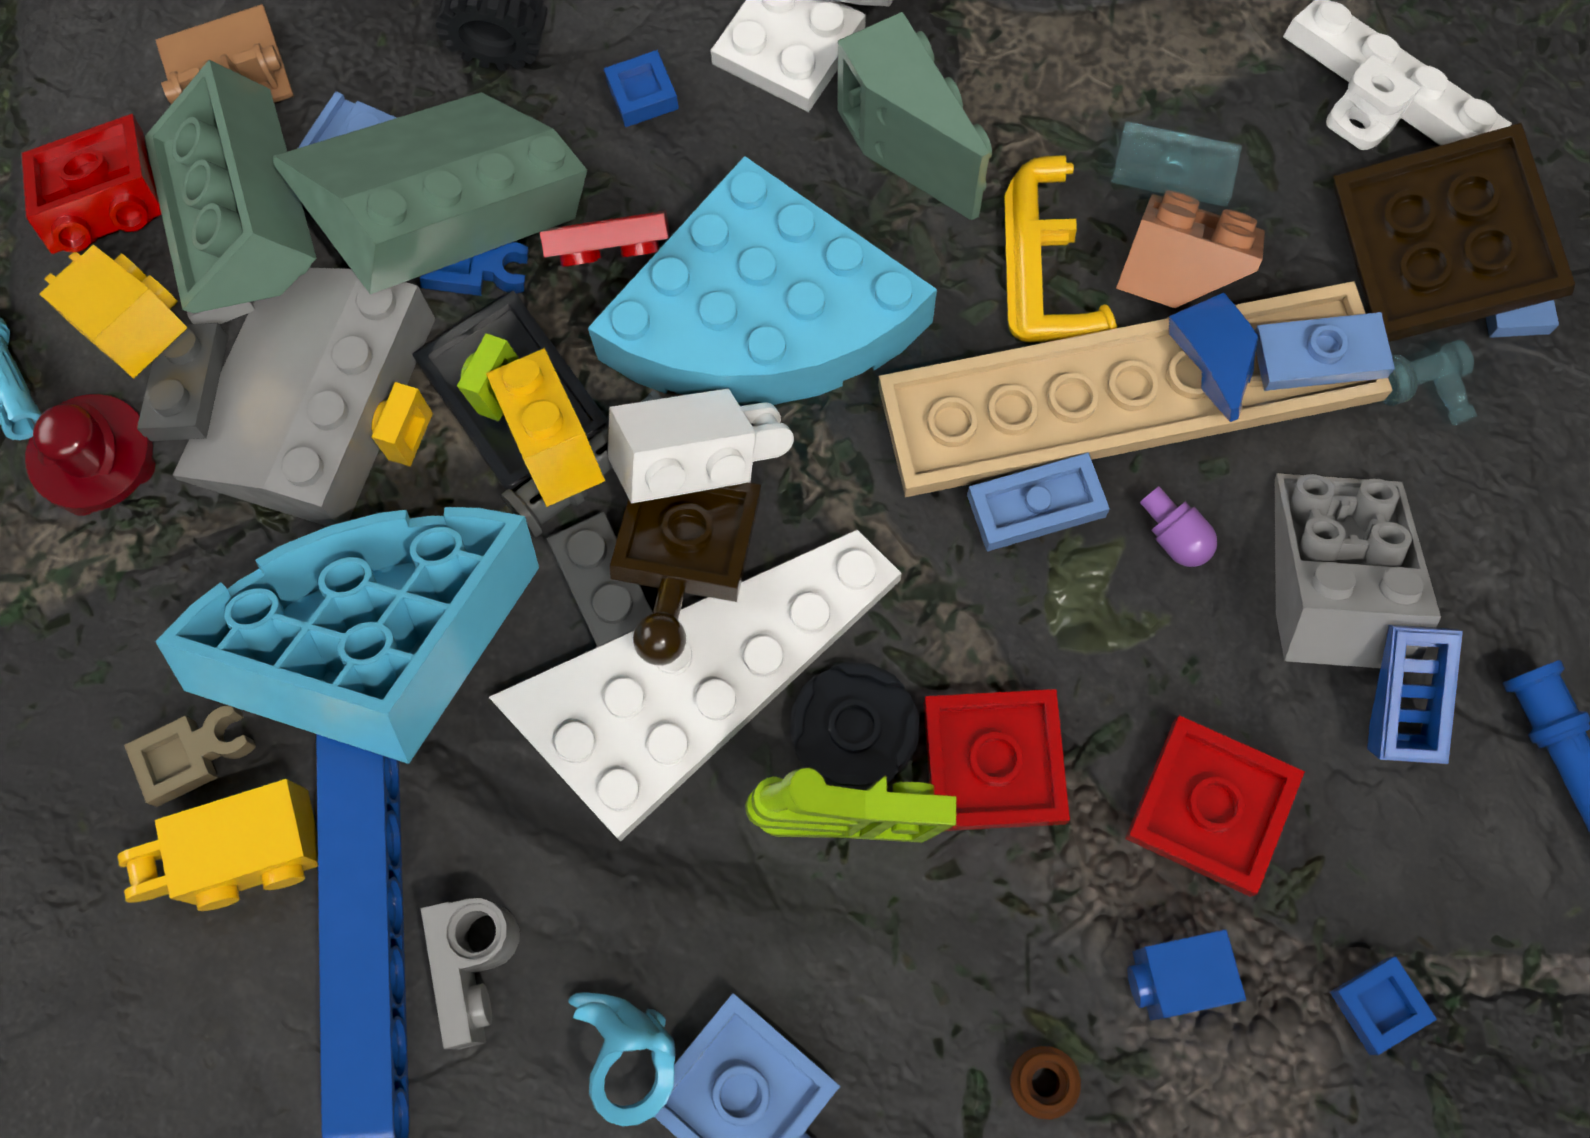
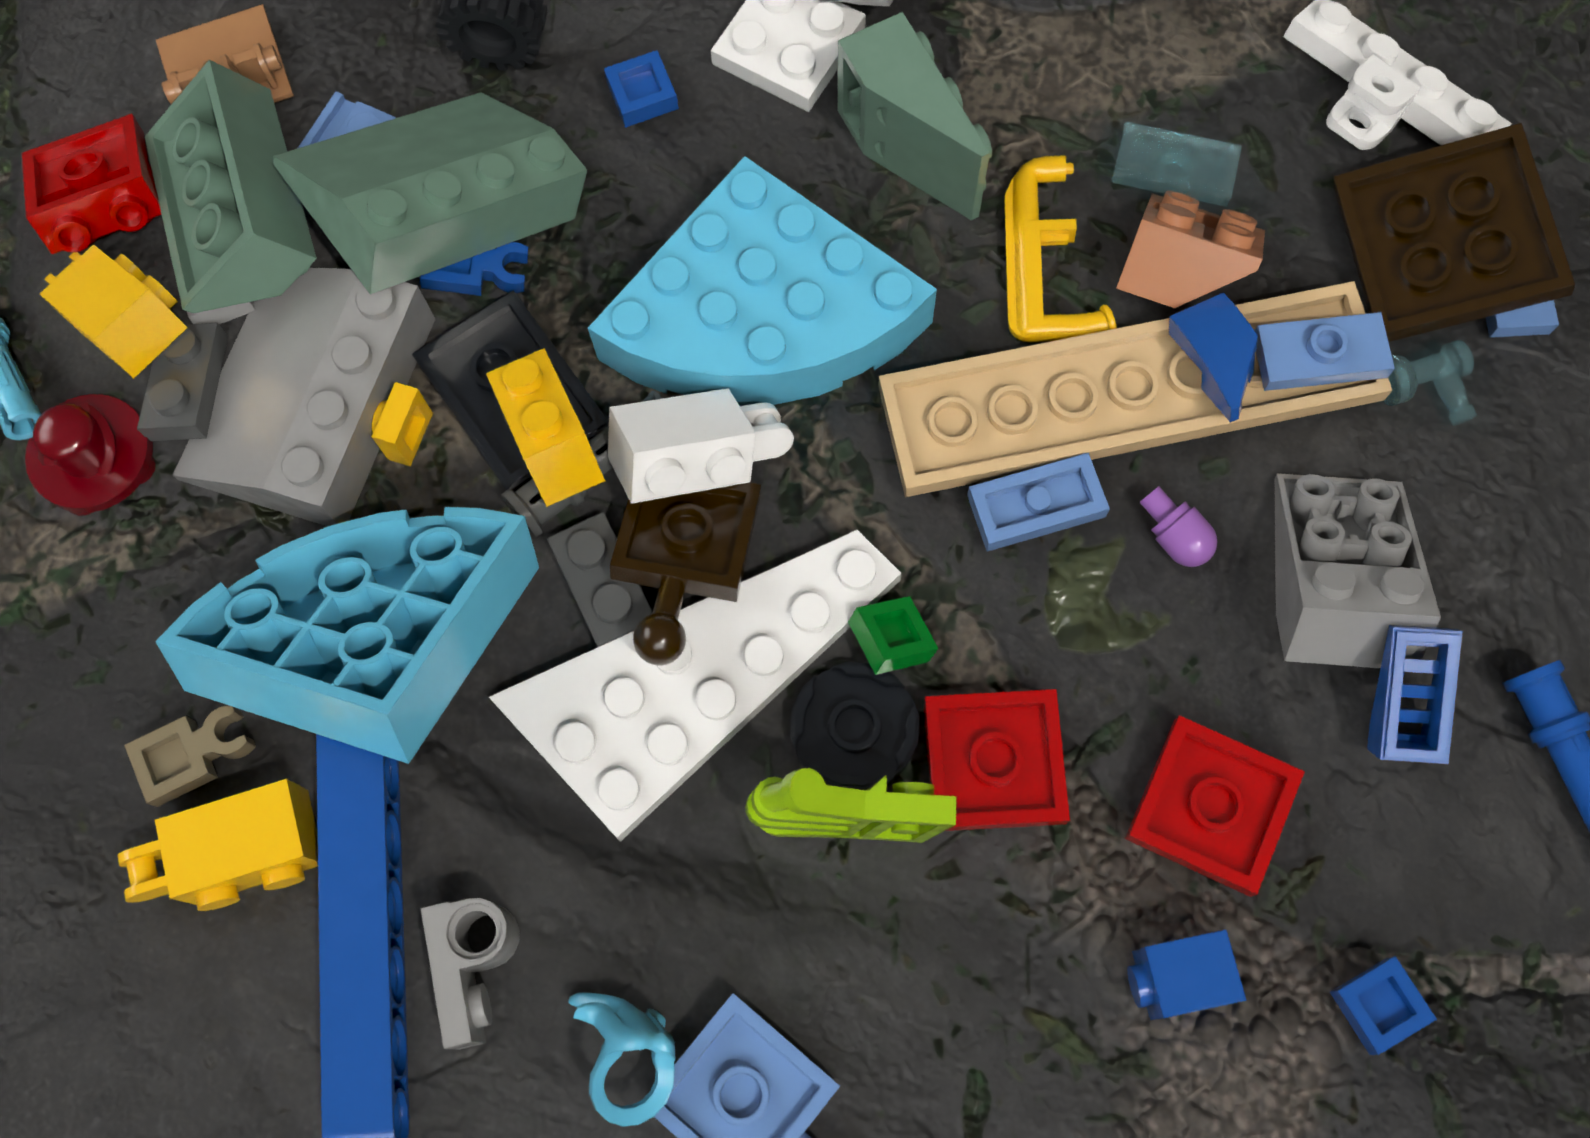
(474, 383): lime plate -> none
(583, 241): plate -> none
(892, 635): none -> green plate
(1067, 1079): reddish brown plate -> none

